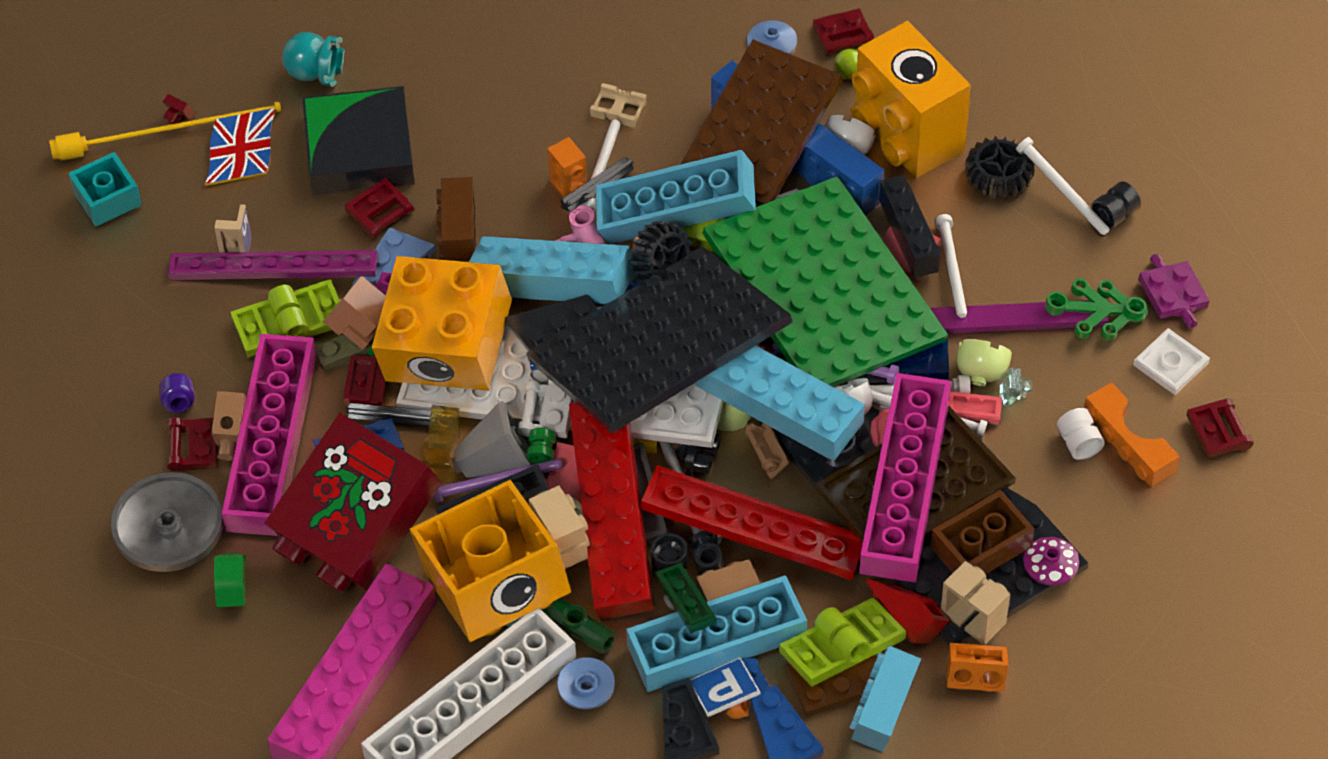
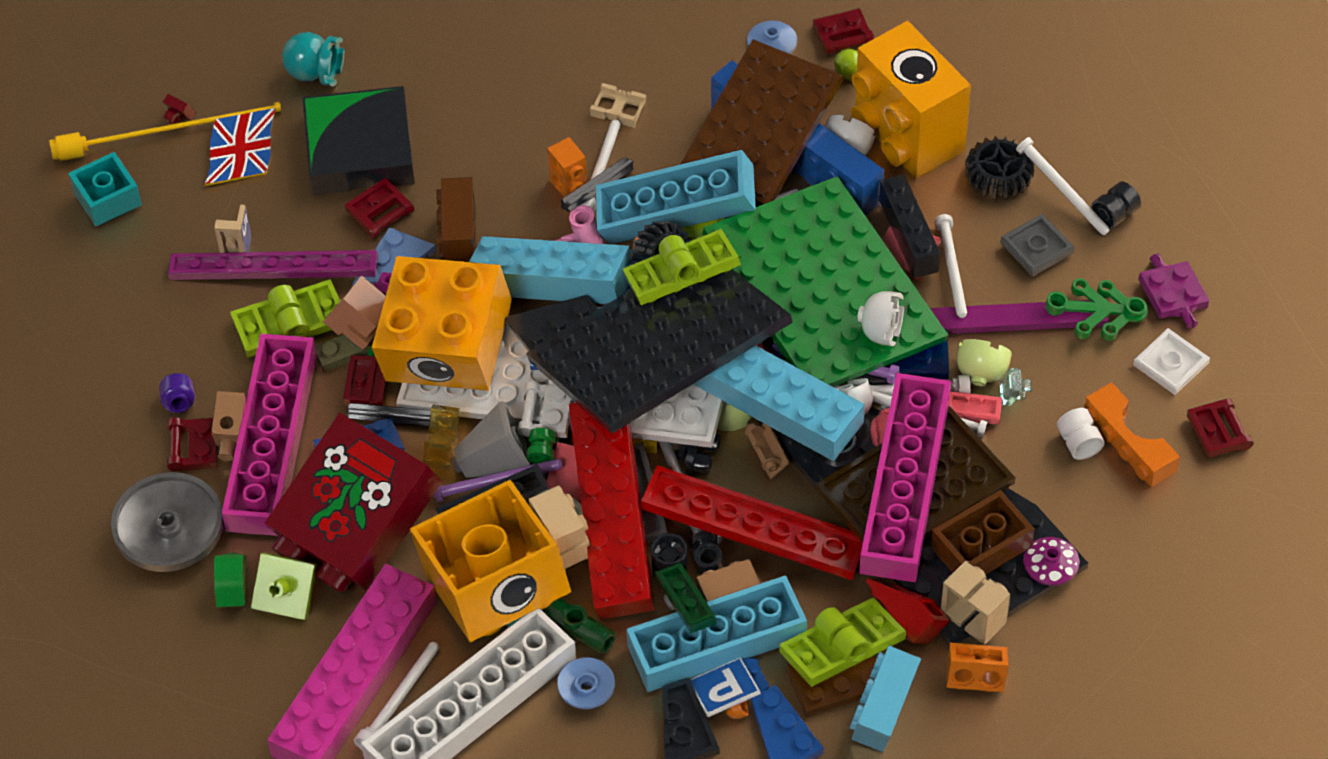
(284, 586): none -> lime tile
(399, 694): none -> white piece
(680, 265): none -> lime plate
(882, 317): none -> white cylinder
(1037, 245): none -> dark grey plate

